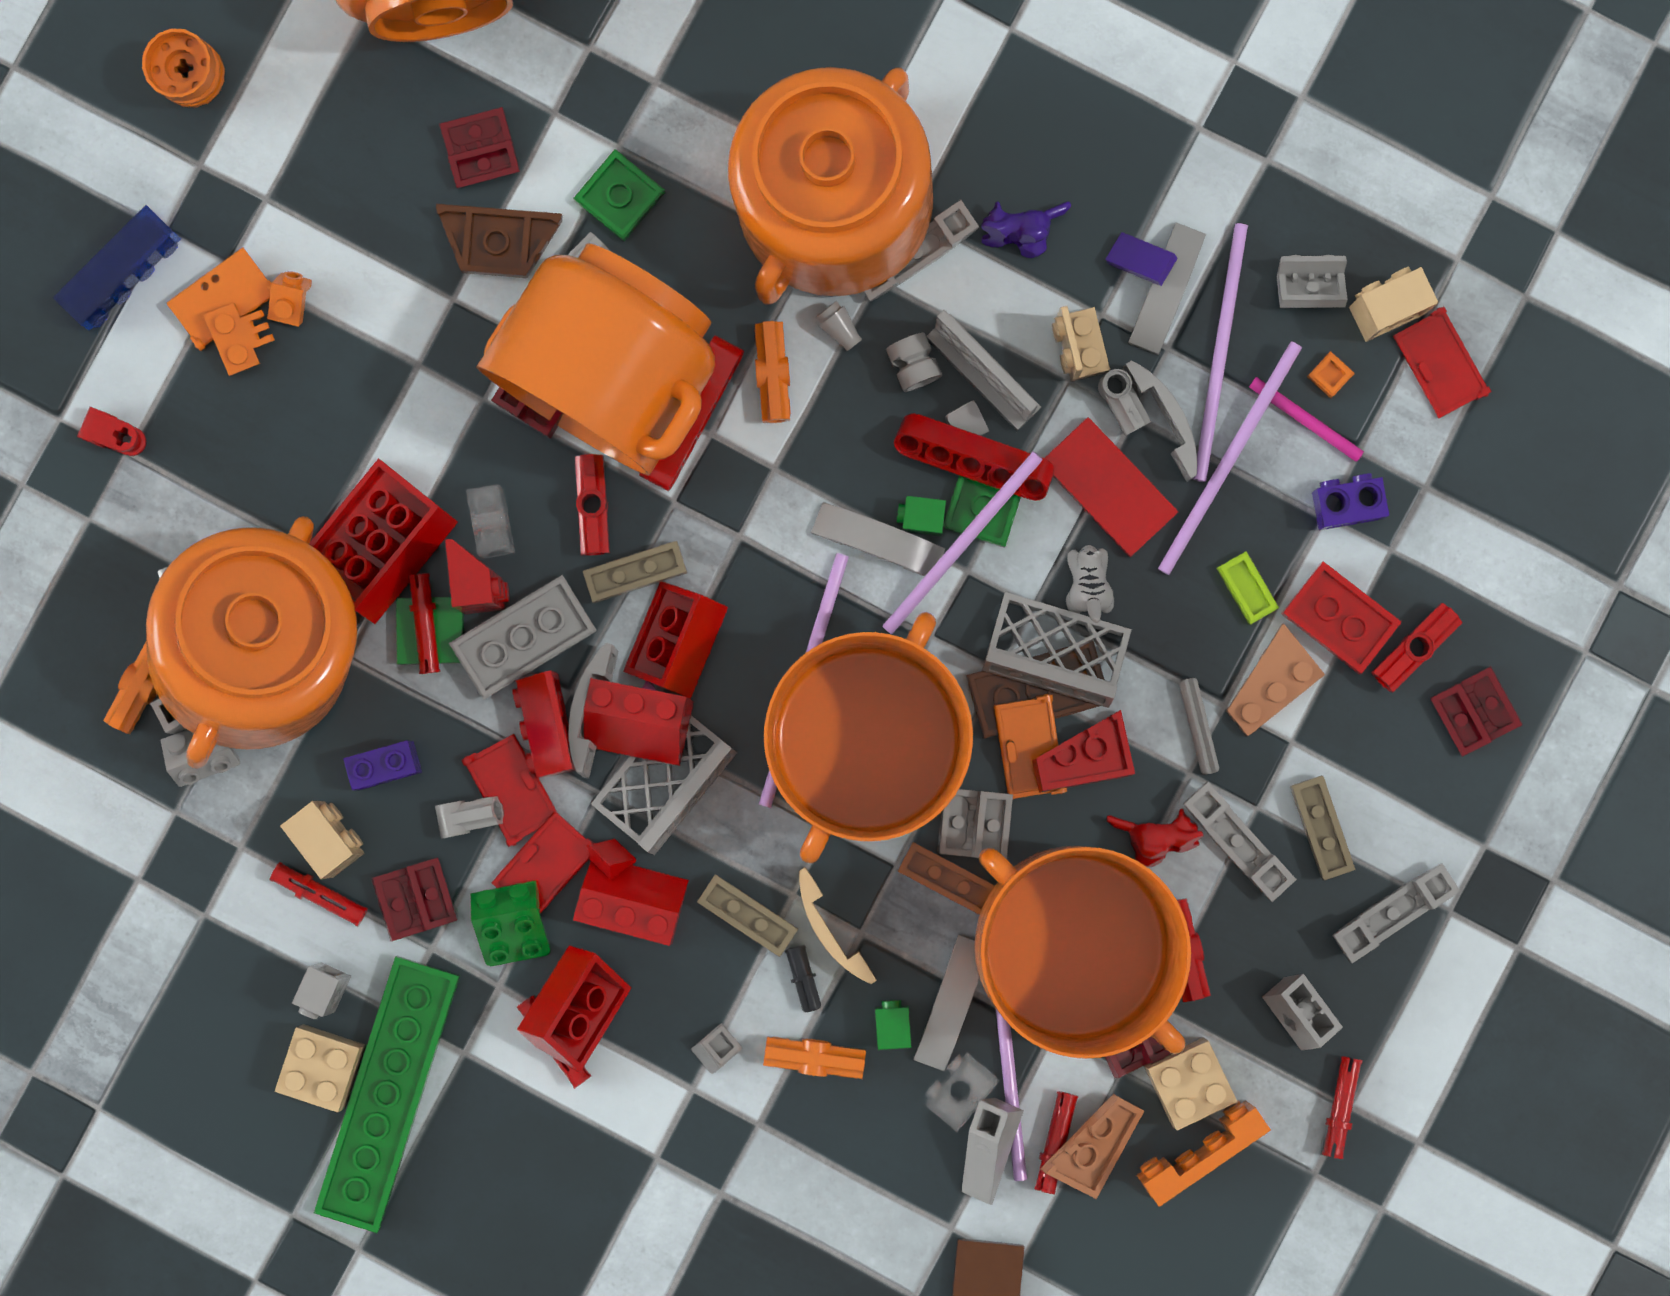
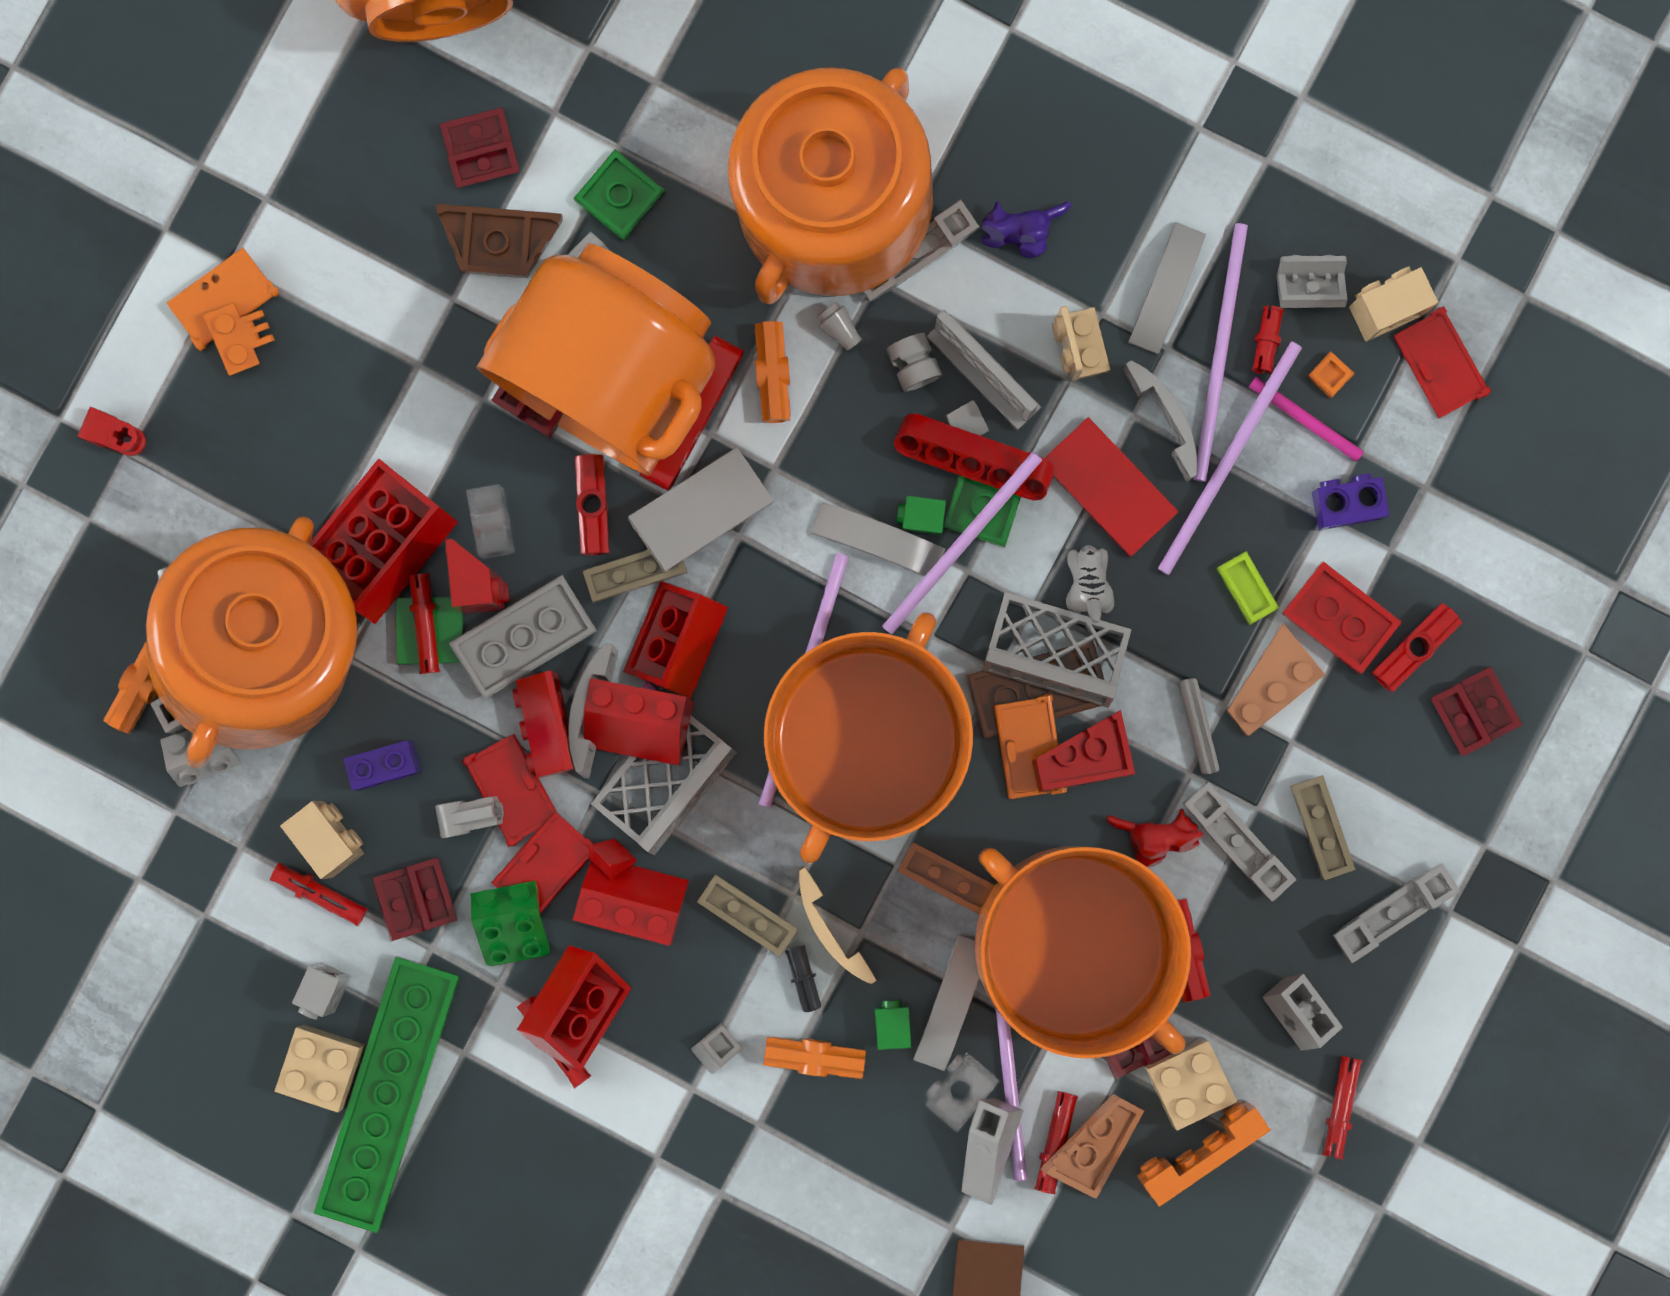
(118, 268): clear blue brick -> none
(169, 57): orange wheel -> none
(288, 298): orange bracket -> none
(700, 509): none -> light grey tile
(974, 823): light grey slope -> none
(1125, 405): light grey piece -> none
(1141, 258): dark purple tile -> none
(1267, 340): none -> red pin

